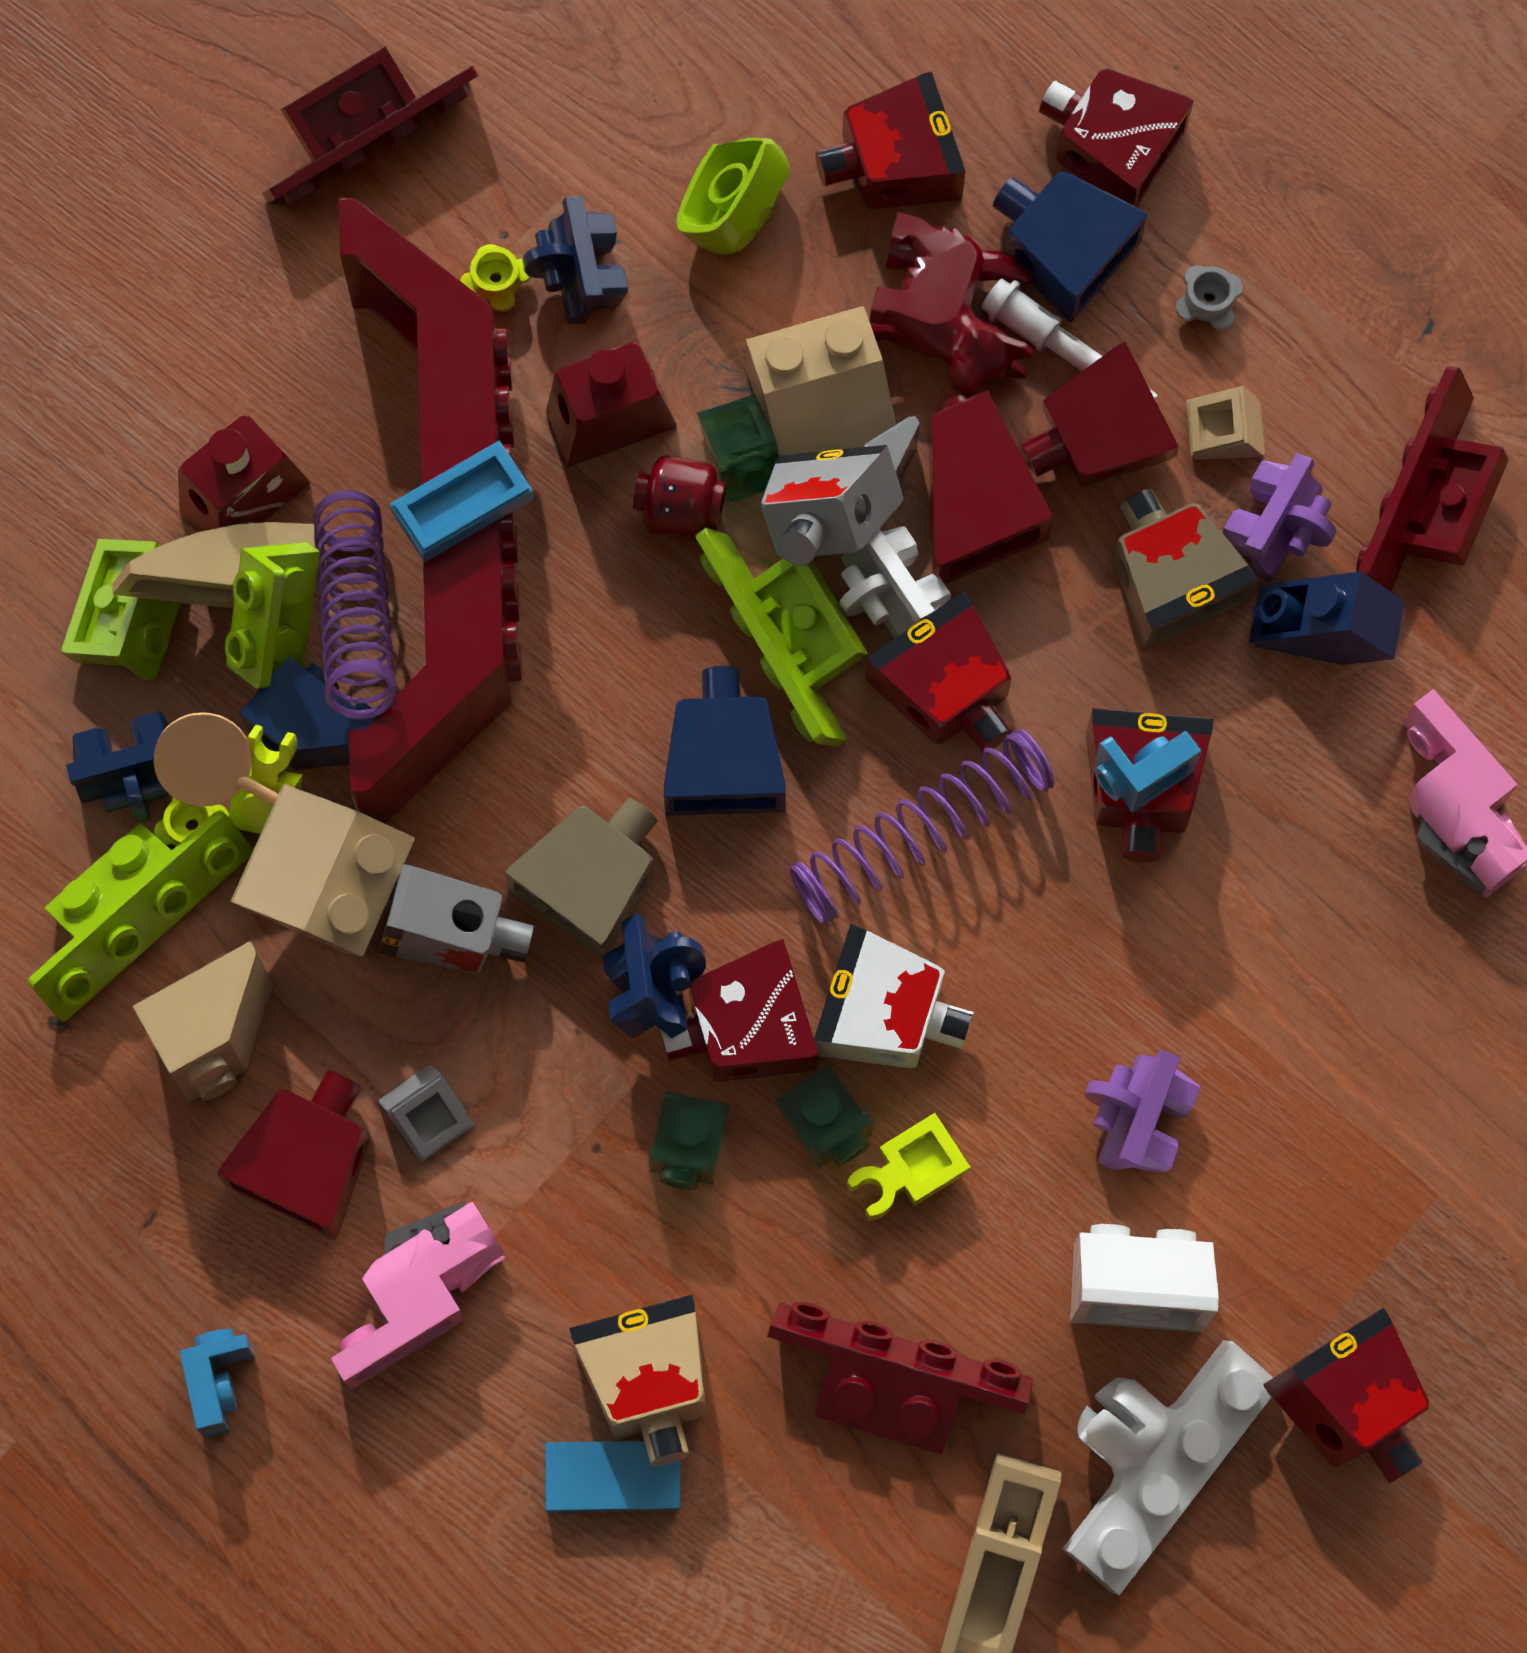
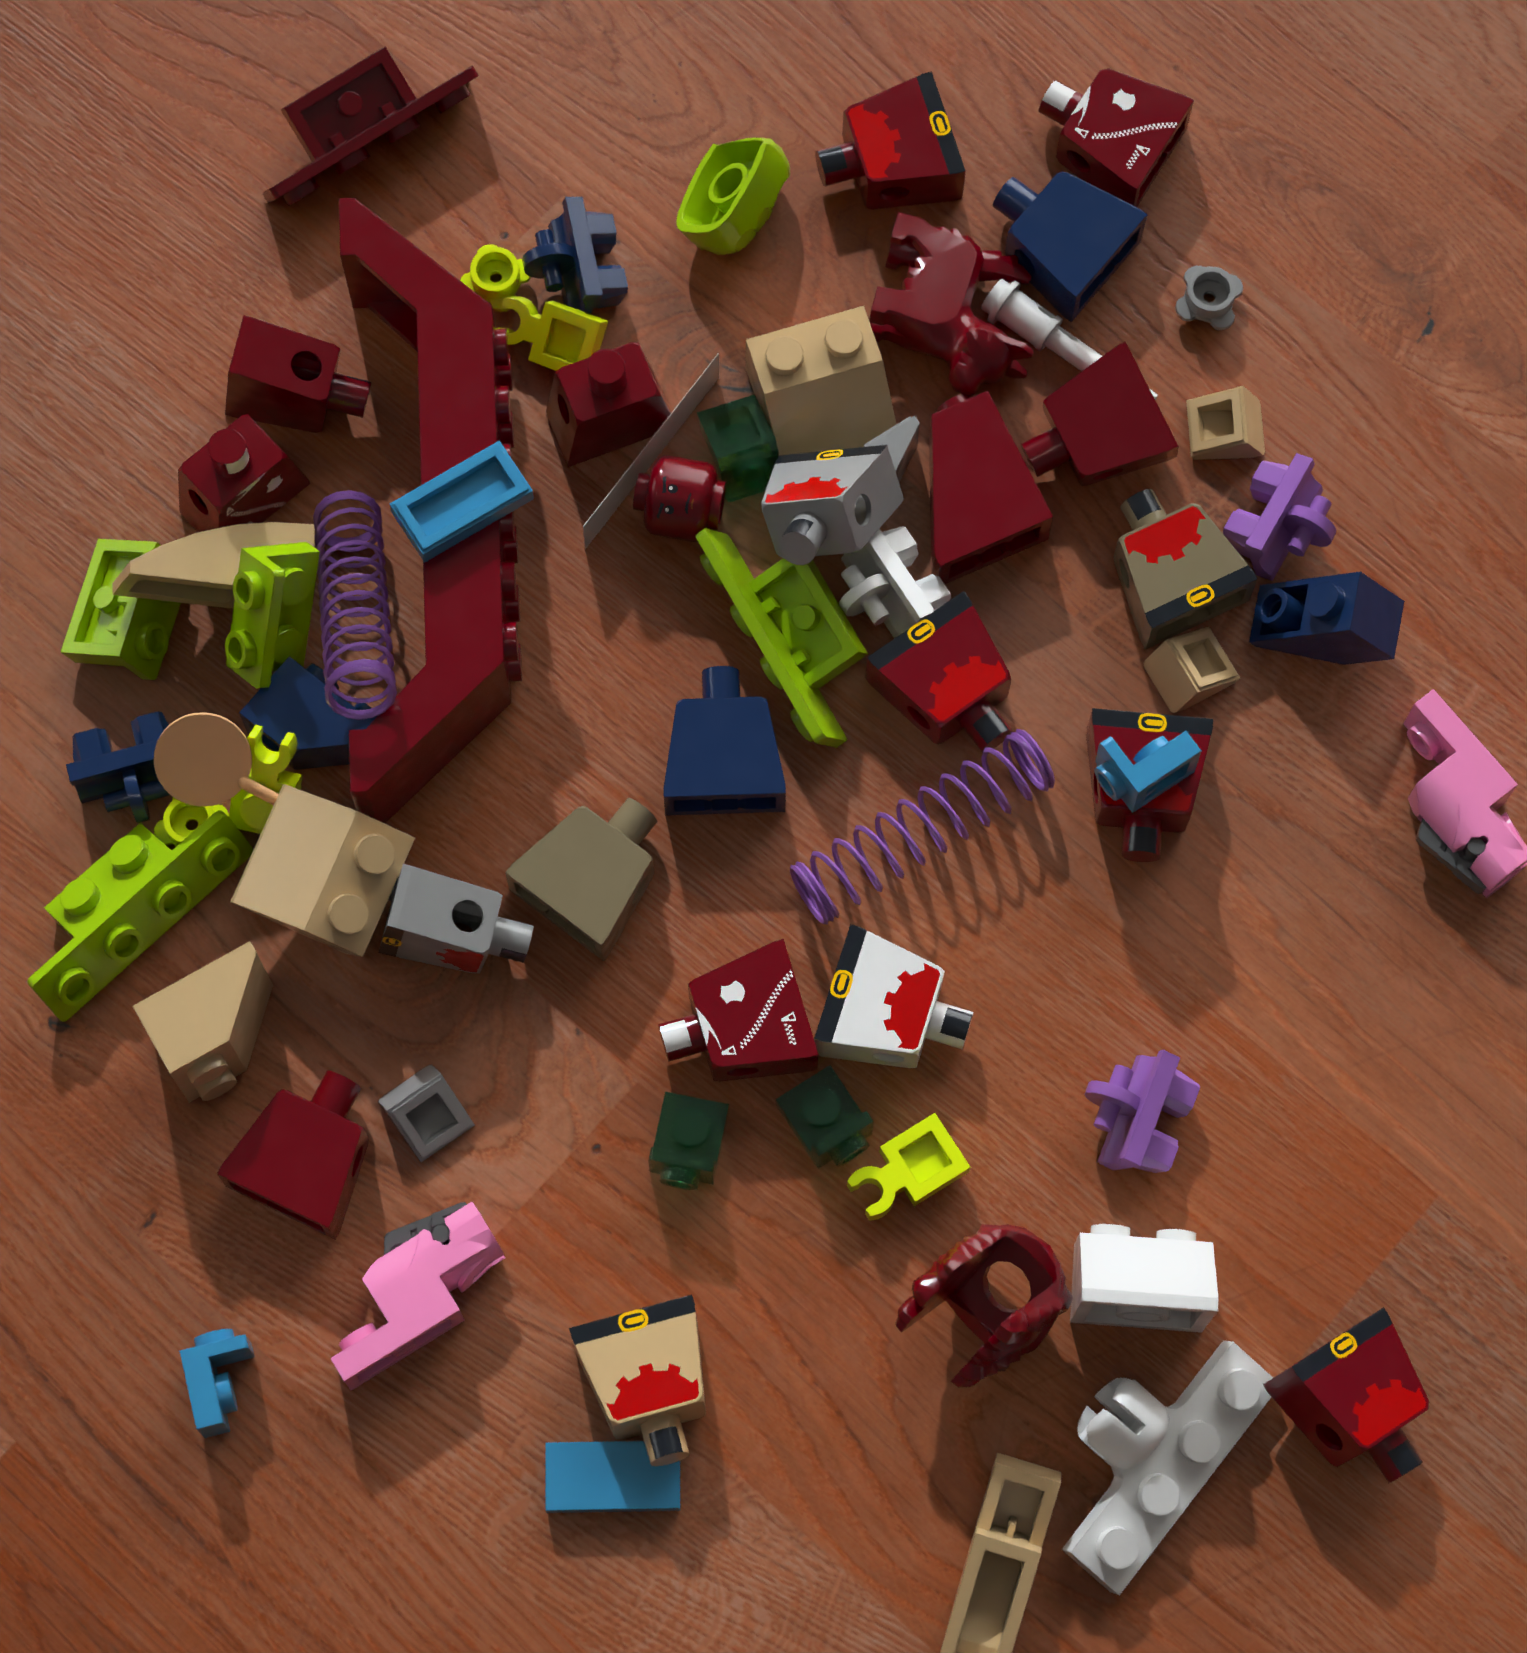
(289, 379): none -> dark red torso
(558, 334): none -> neon yellow plate
(651, 451): none -> white sticker
(652, 978): dark blue hips -> none
(894, 1383): dark red bracket -> none
(963, 1283): none -> dark red piece
(1190, 669): none -> tan slope
(1439, 491): dark red bracket -> none

